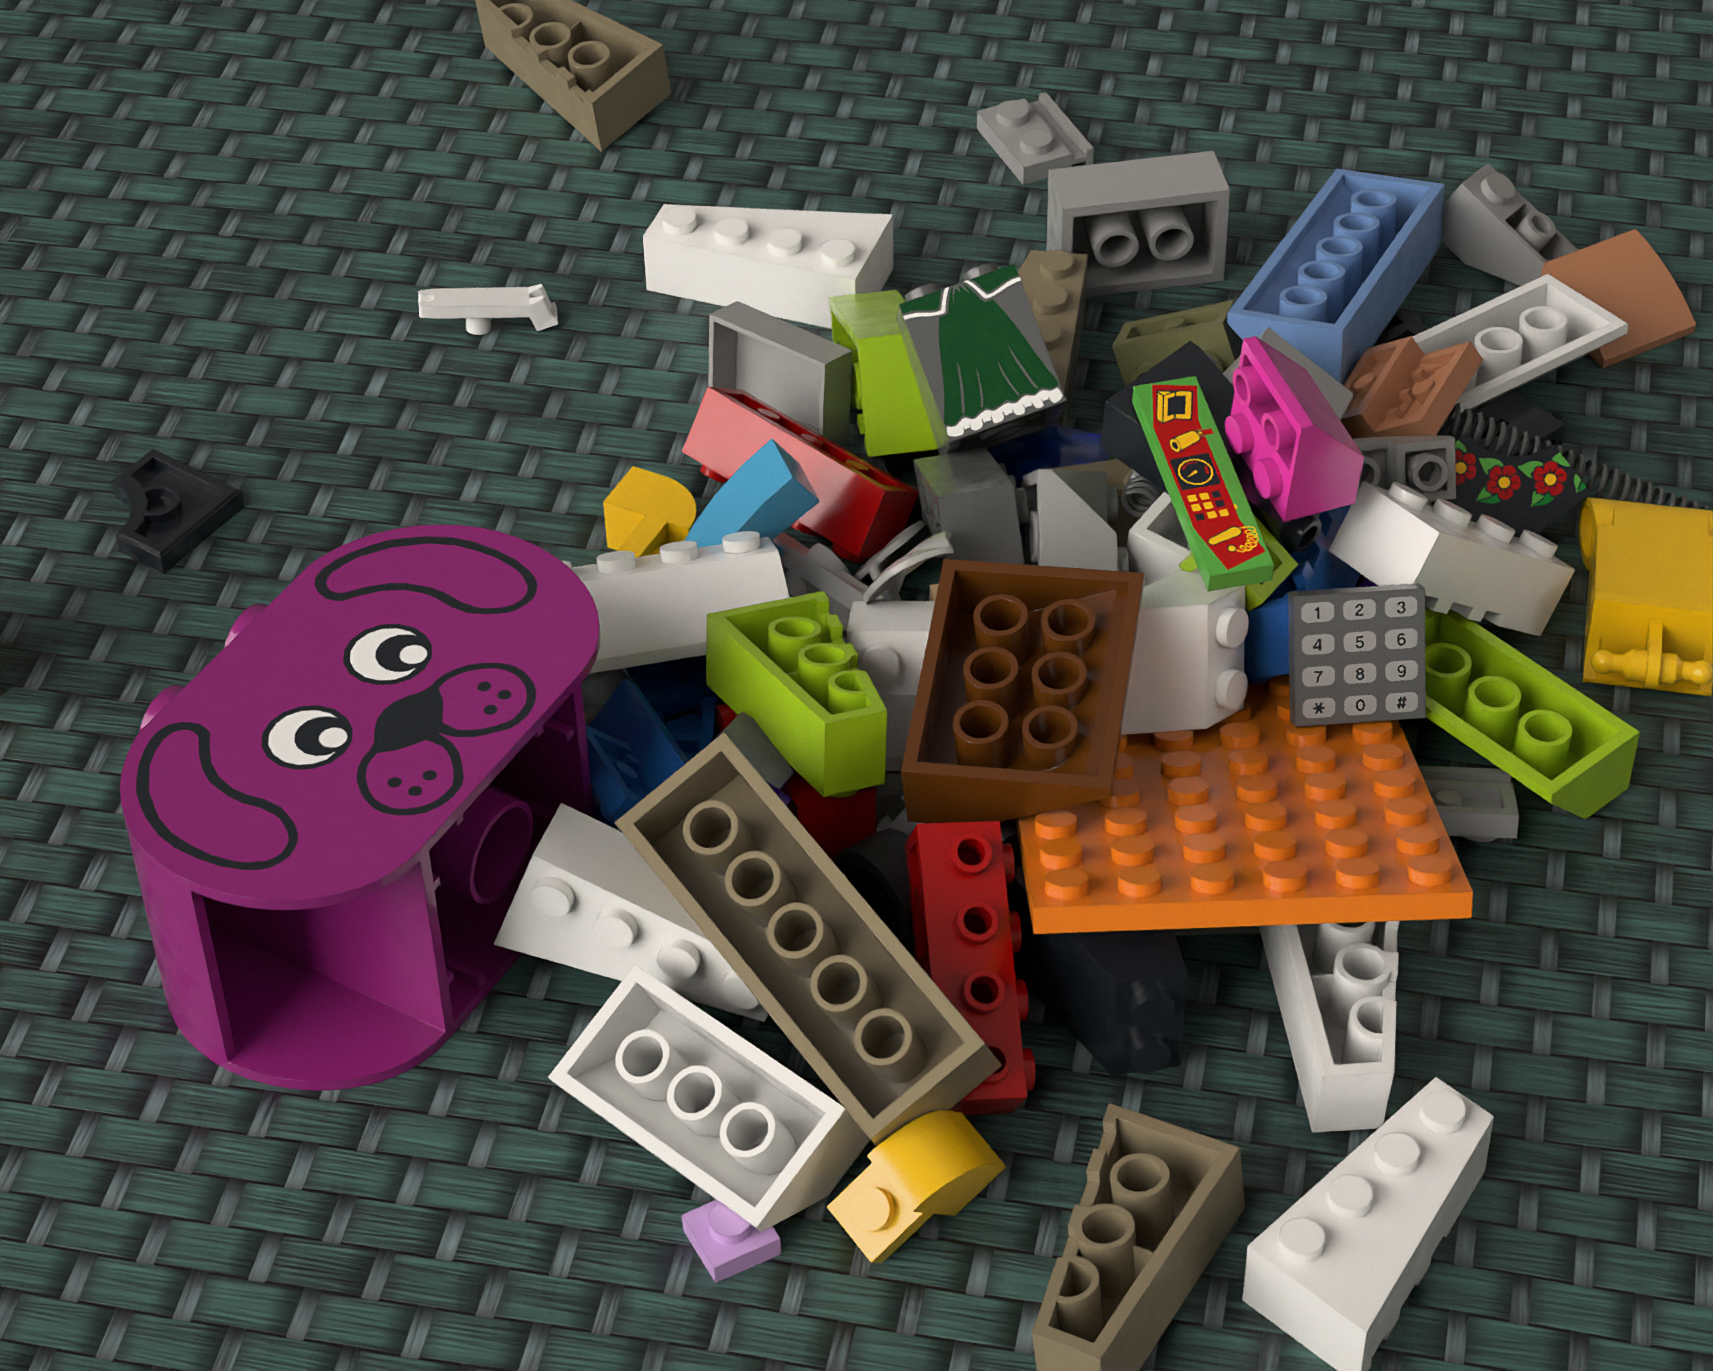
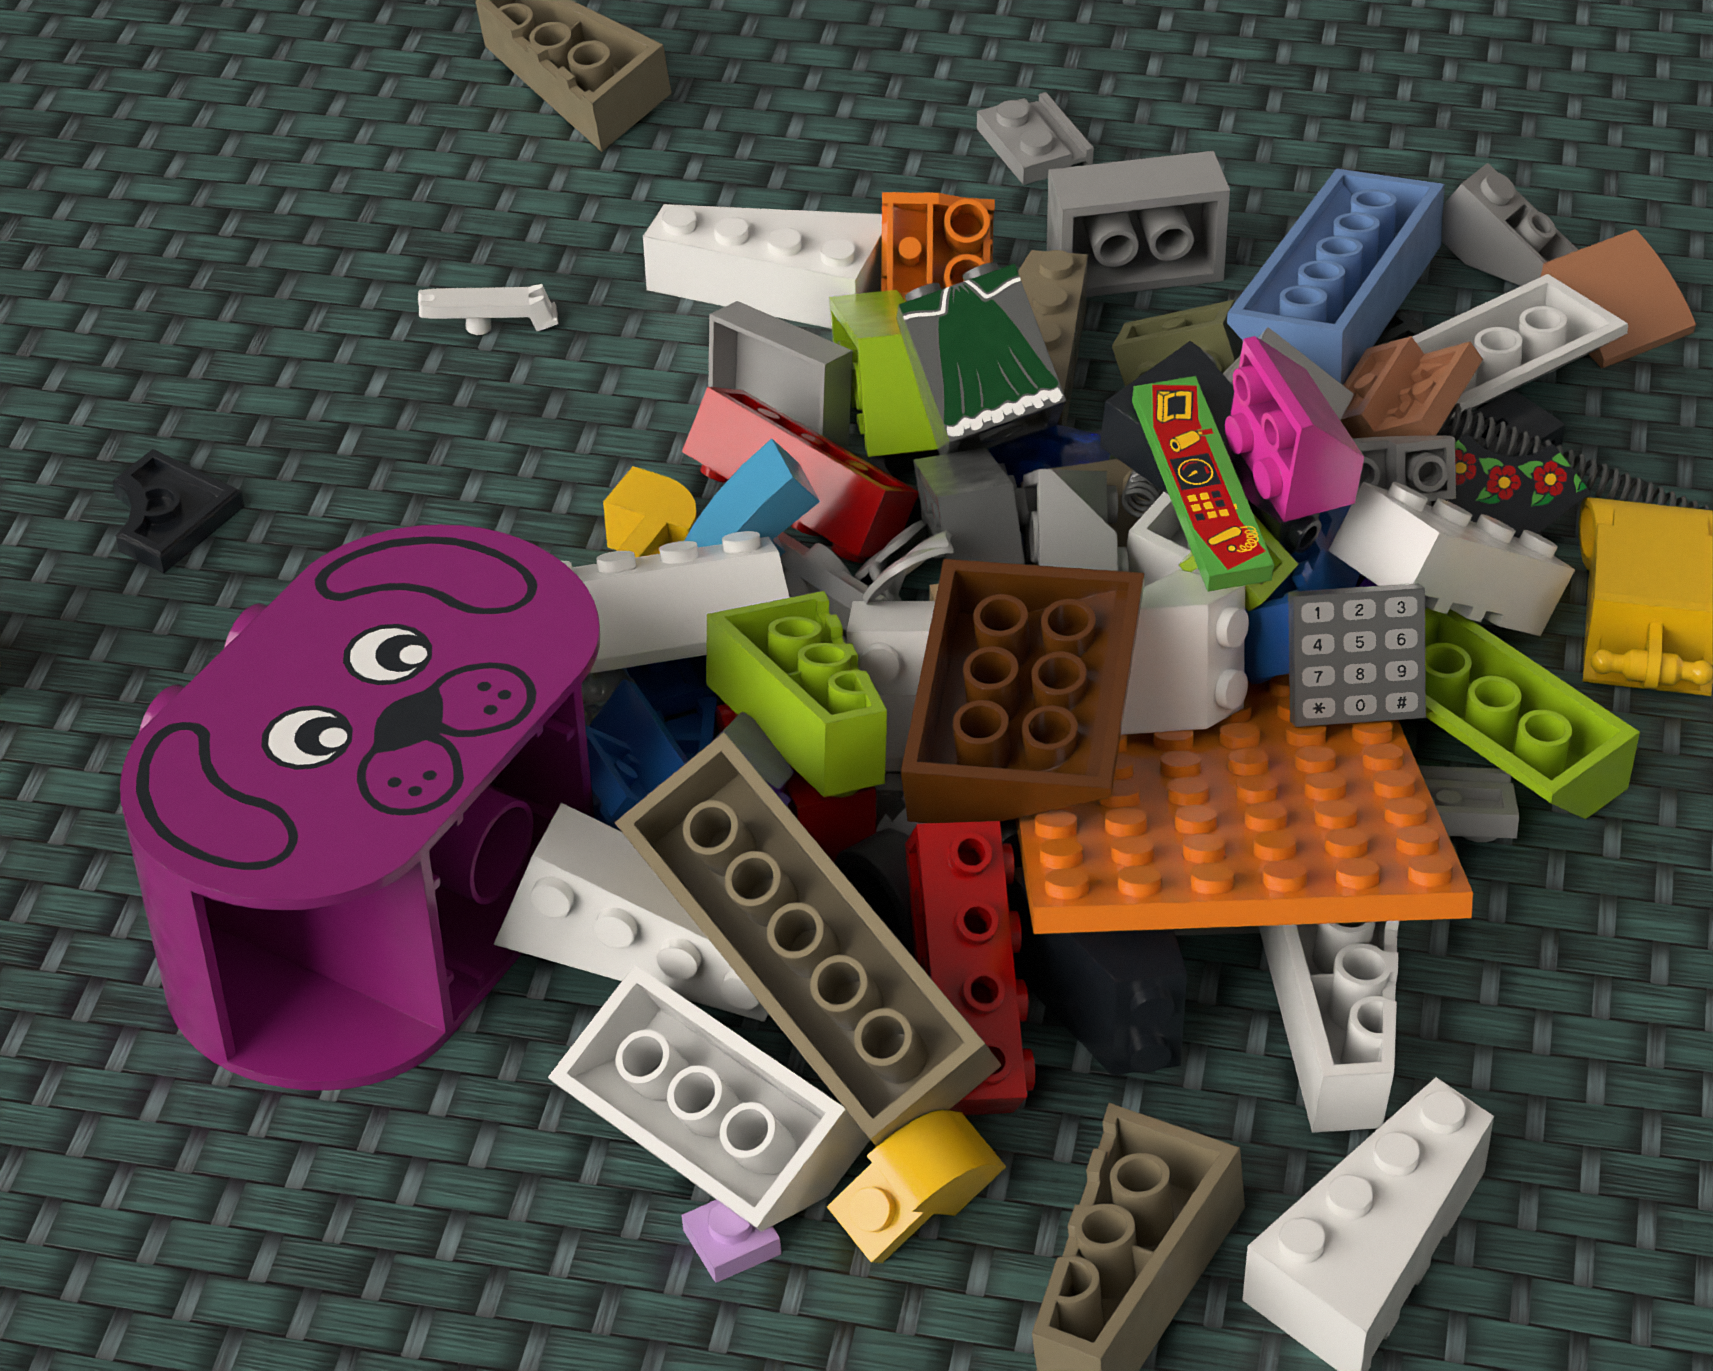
(933, 239): none -> orange slope

